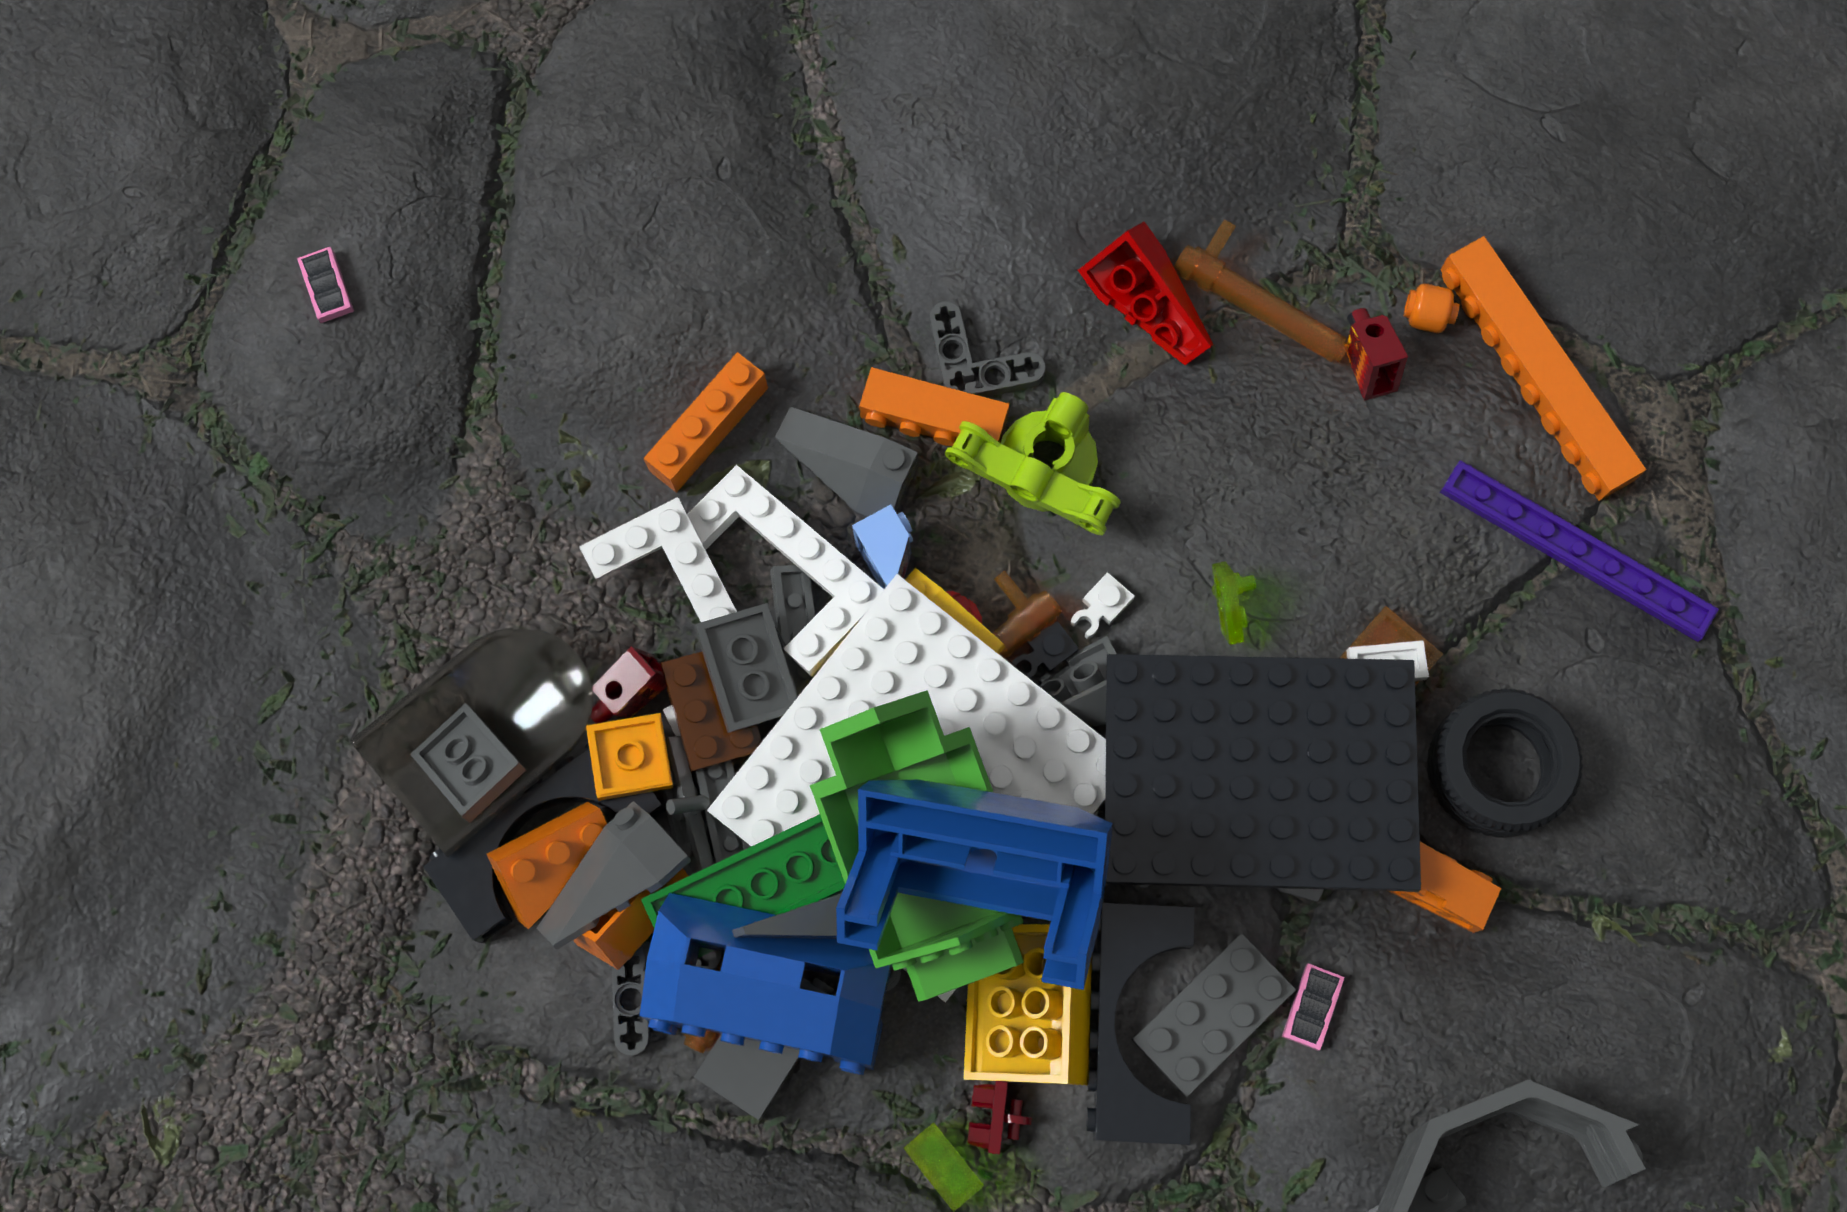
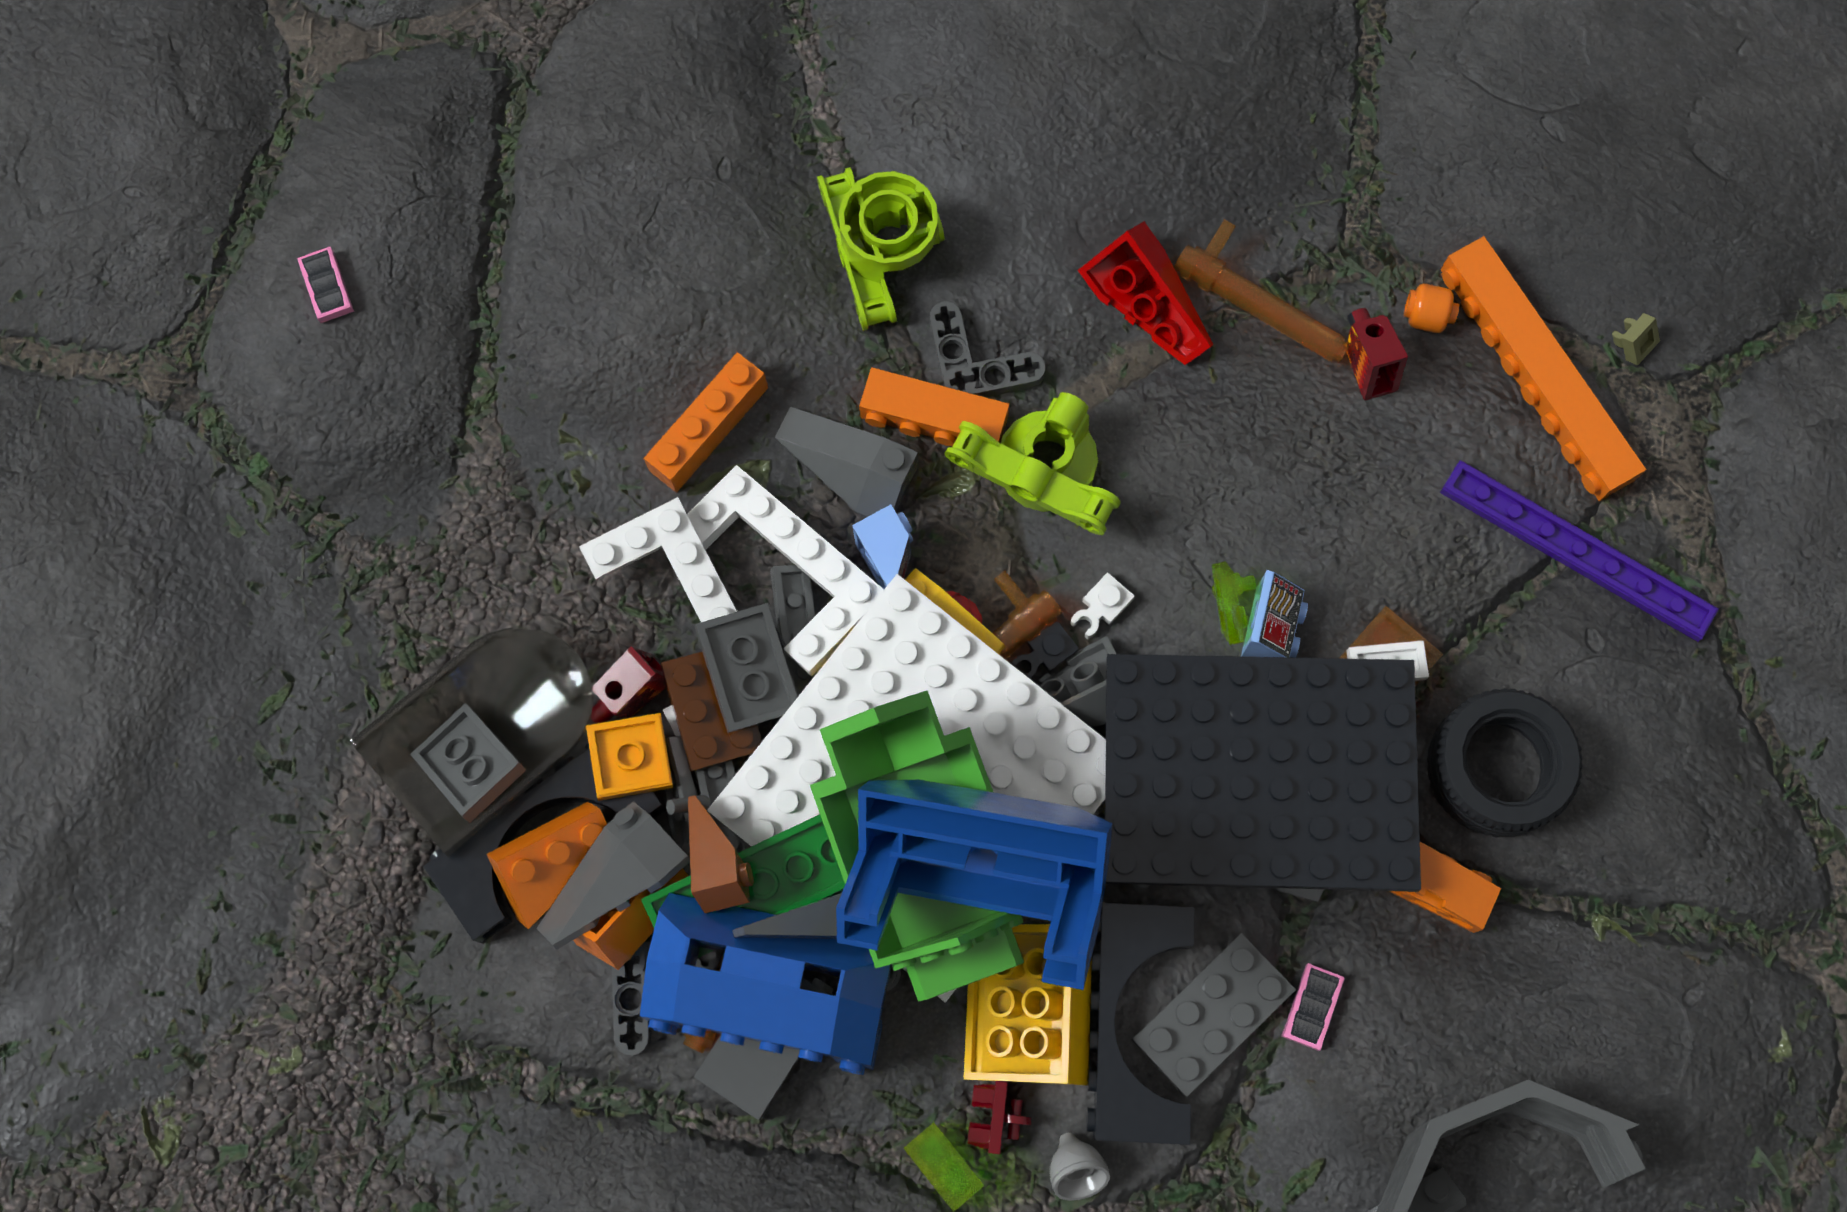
(716, 868): none -> dark orange slope
(864, 209): none -> lime piece
(1077, 1169): none -> light grey helmet
(1274, 618): none -> slope
(1639, 338): none -> olive tile

